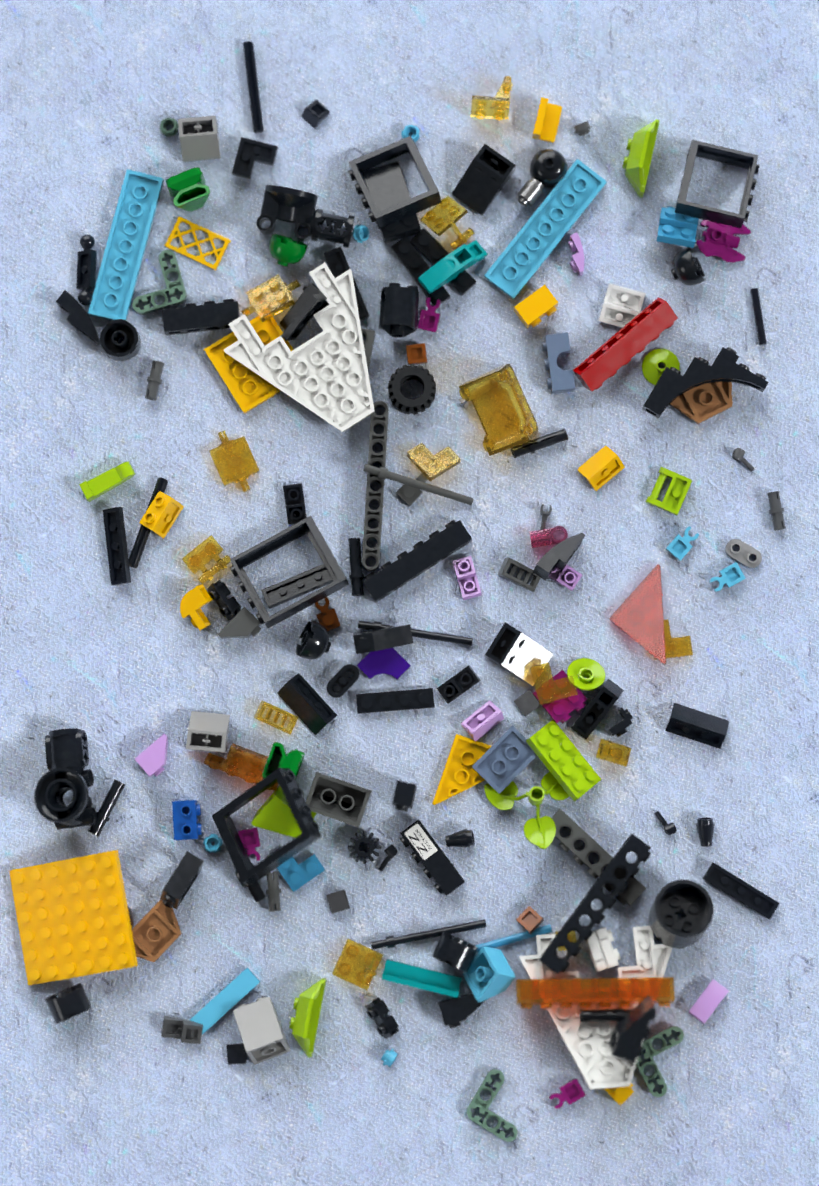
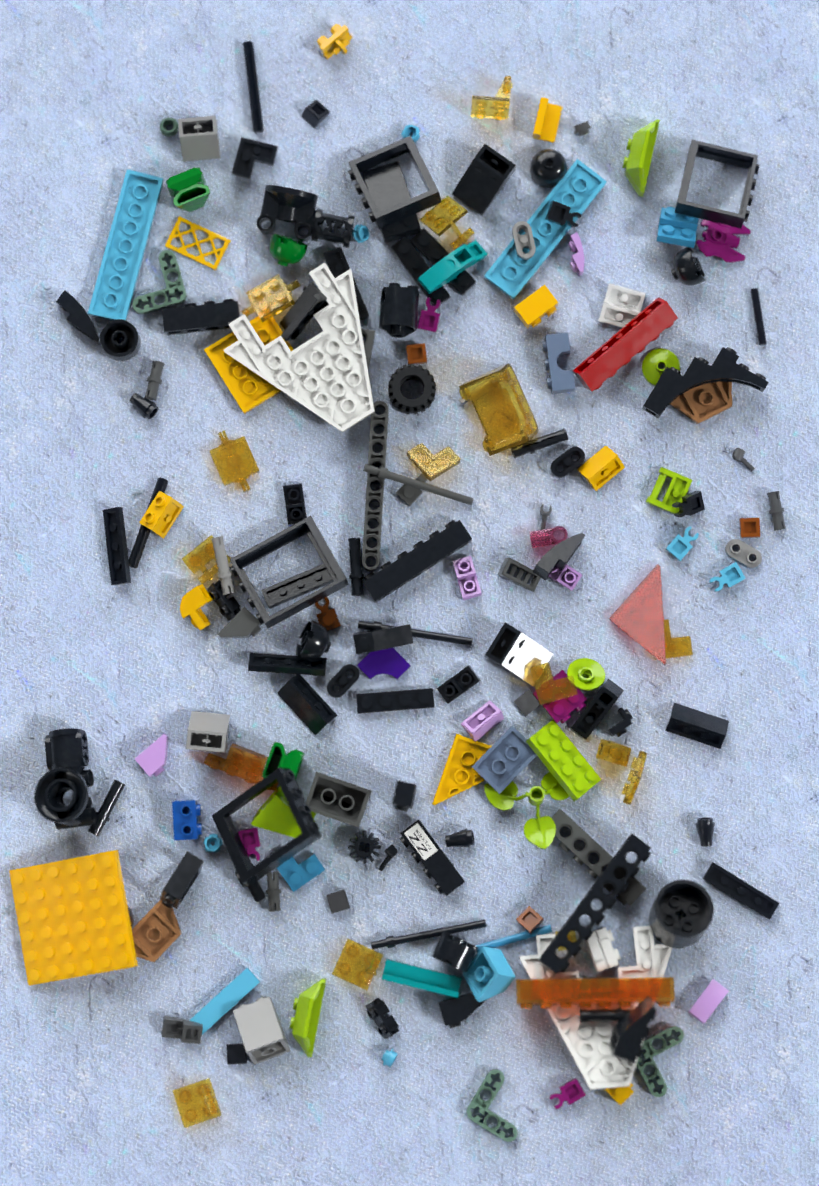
(68, 1003): black brick -> none
(86, 269): black plate -> none
(107, 481): lime leg -> none
(145, 407): none -> black cone
(197, 1102): none -> clear yellow plate
(222, 565): none -> light grey pin
(286, 664): none -> black plate
(293, 719): clear yellow slope -> none
(336, 43): none -> yellow hips
(523, 241): none -> light grey plate
(530, 192): flat silver brick -> none
(560, 214): none -> black plate
(567, 462): none -> black plate
(634, 777): none -> clear yellow plate
(668, 828): black hand -> none
(691, 504): none -> black plate
(749, 527): none -> dark orange plate

